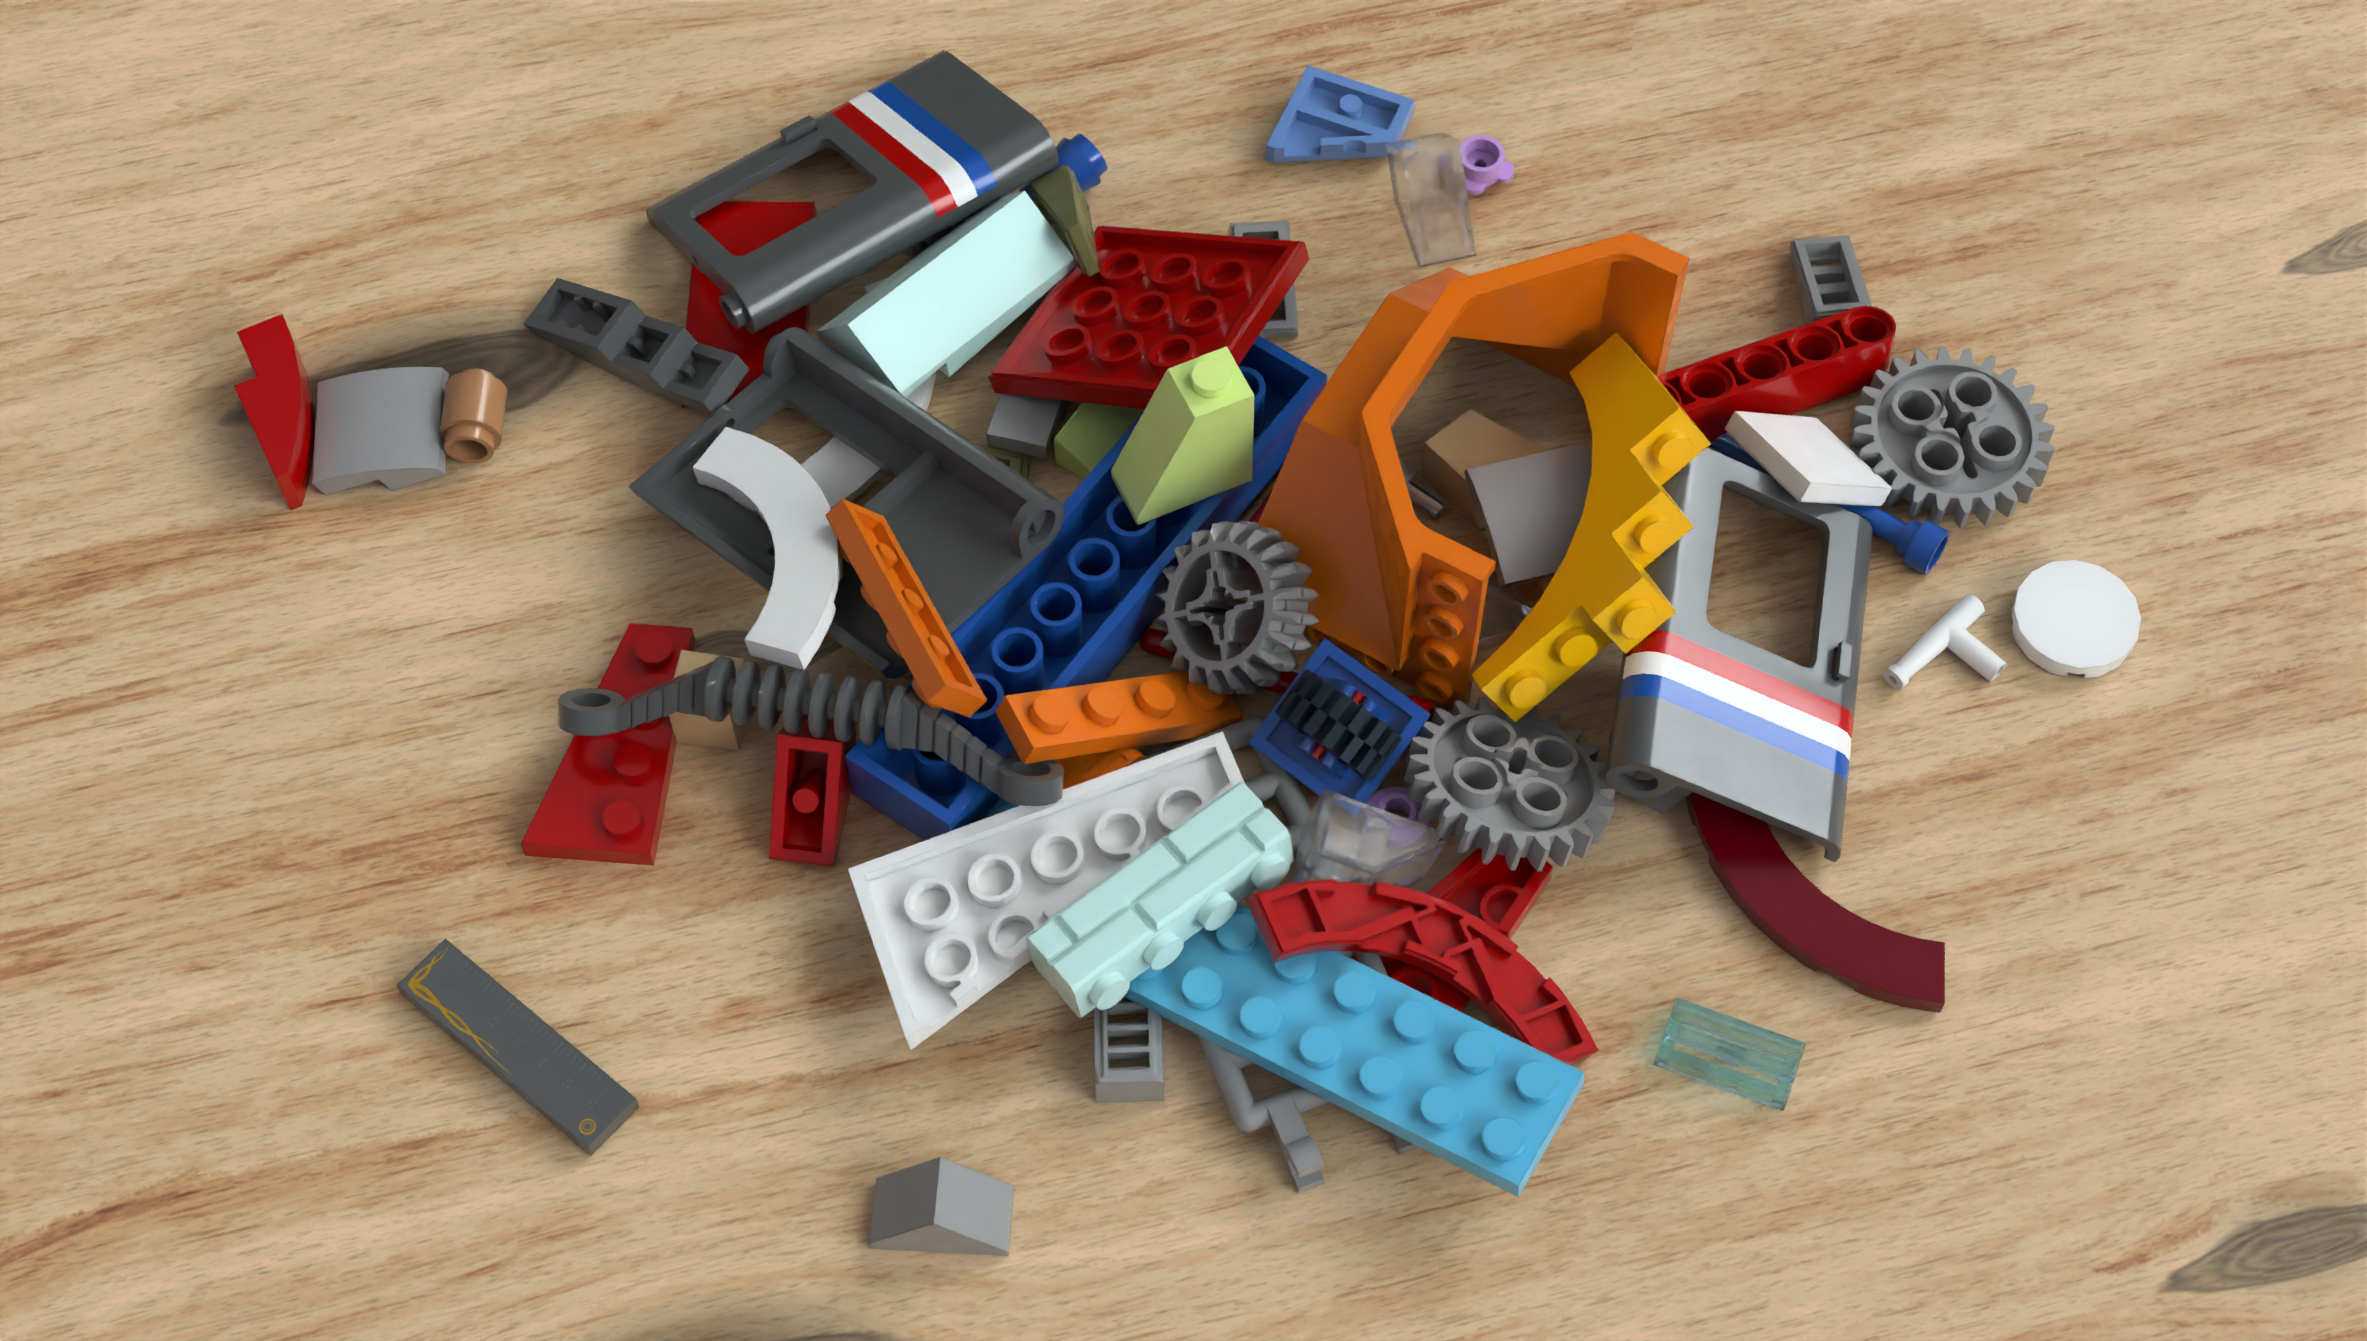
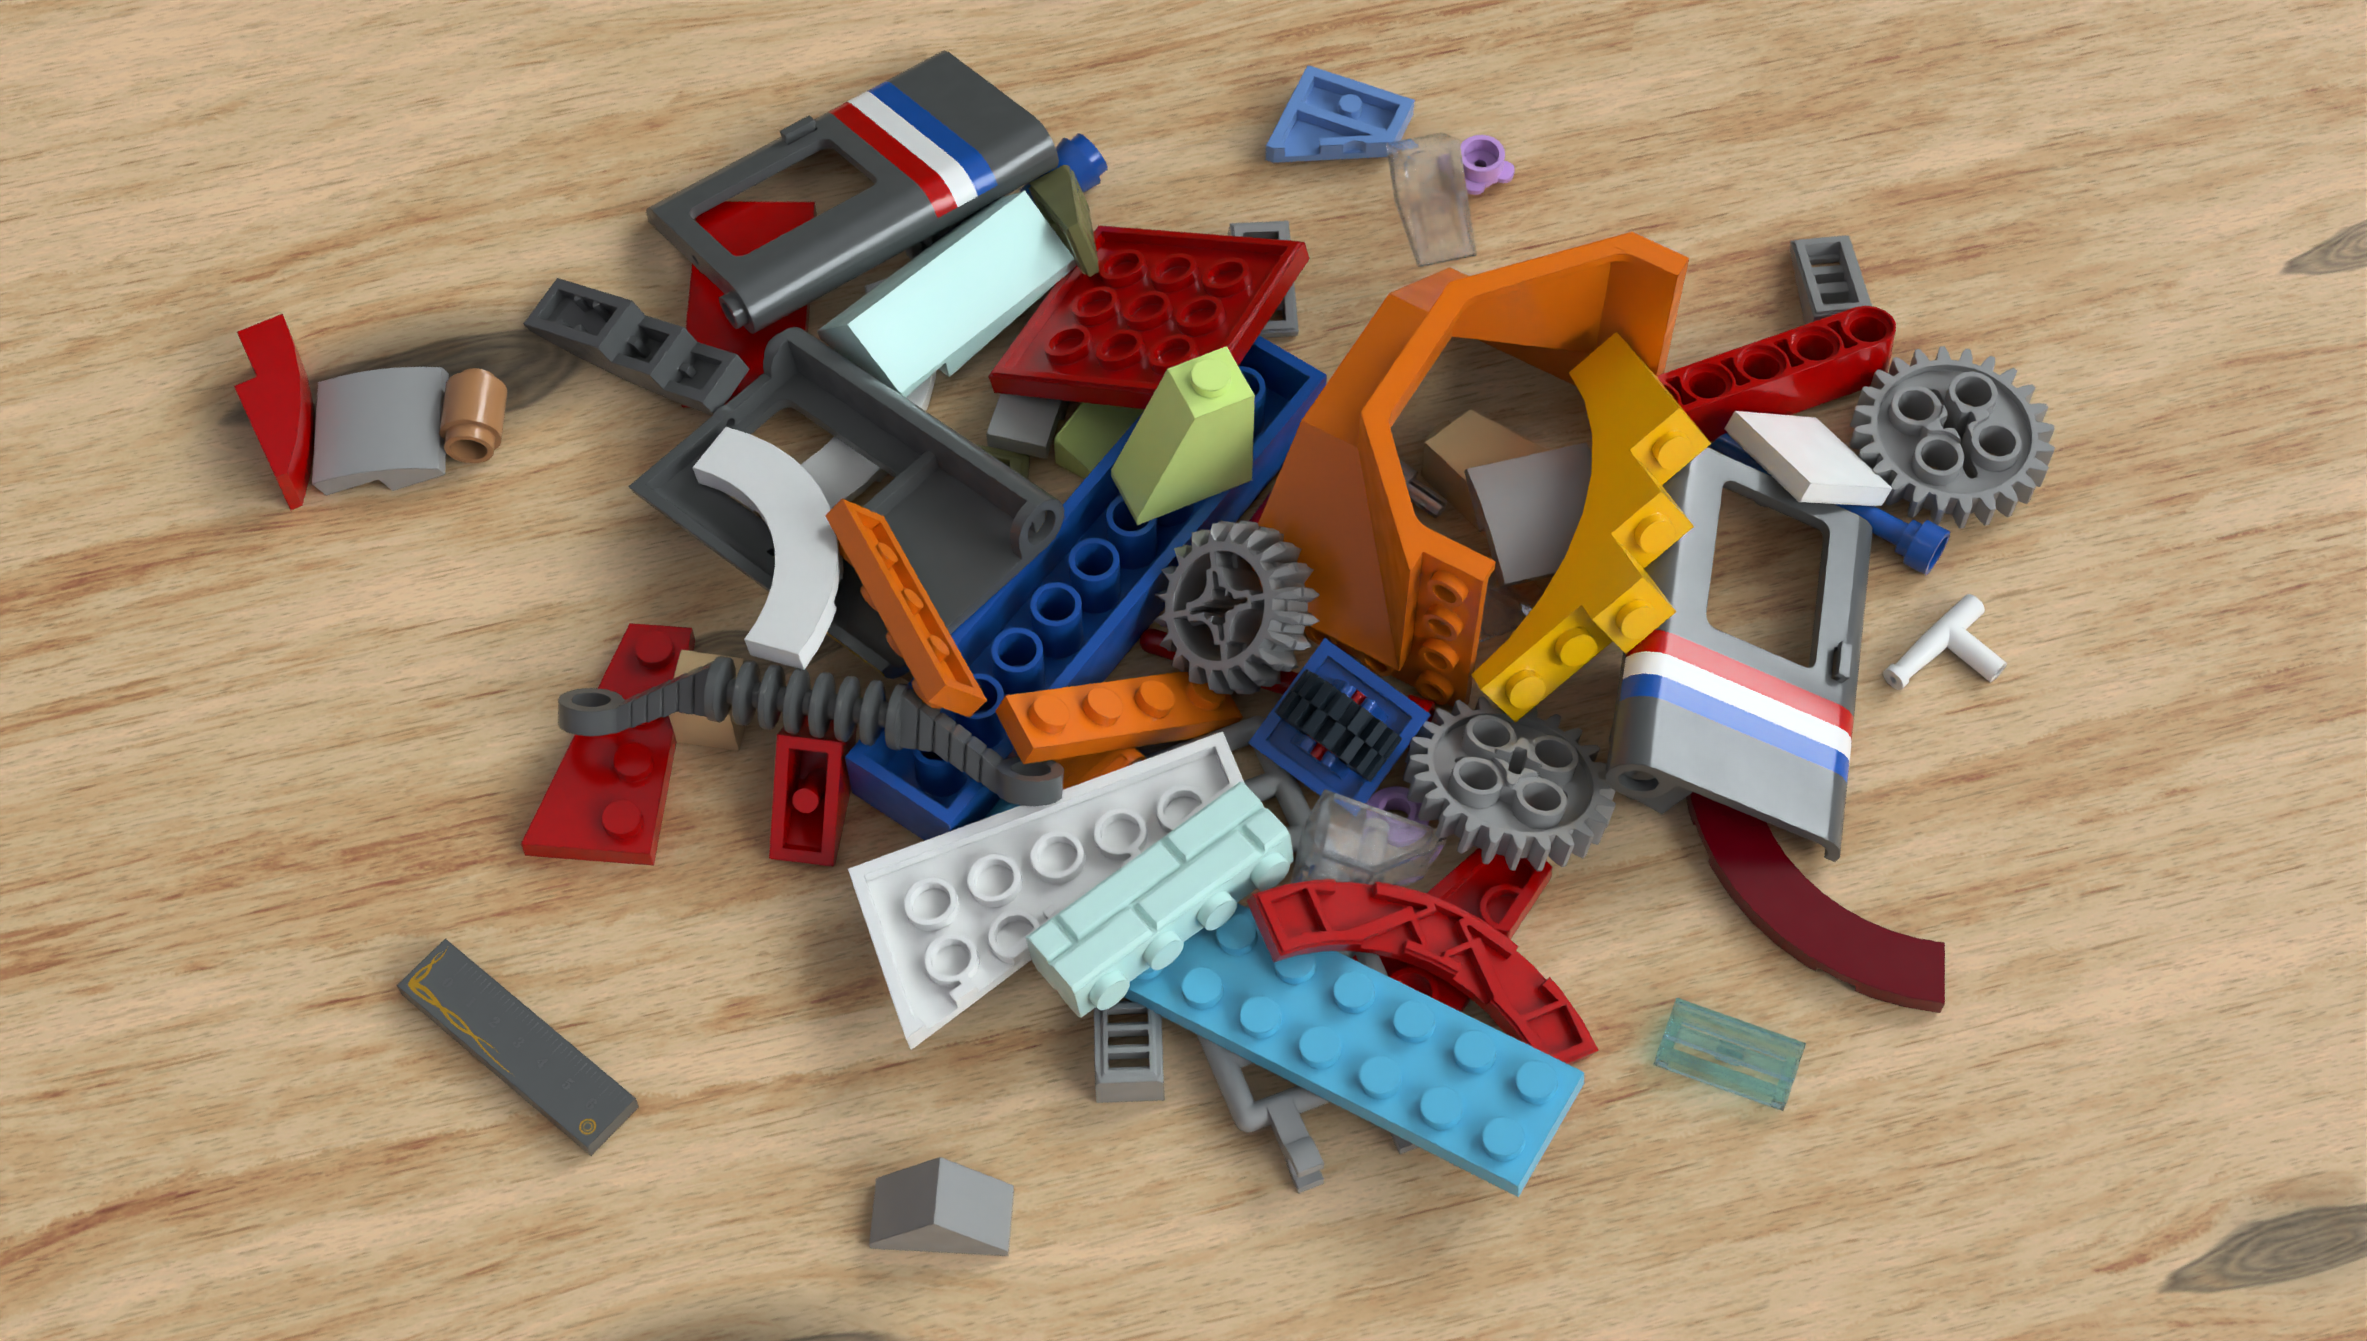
(2075, 619): white tile -> none

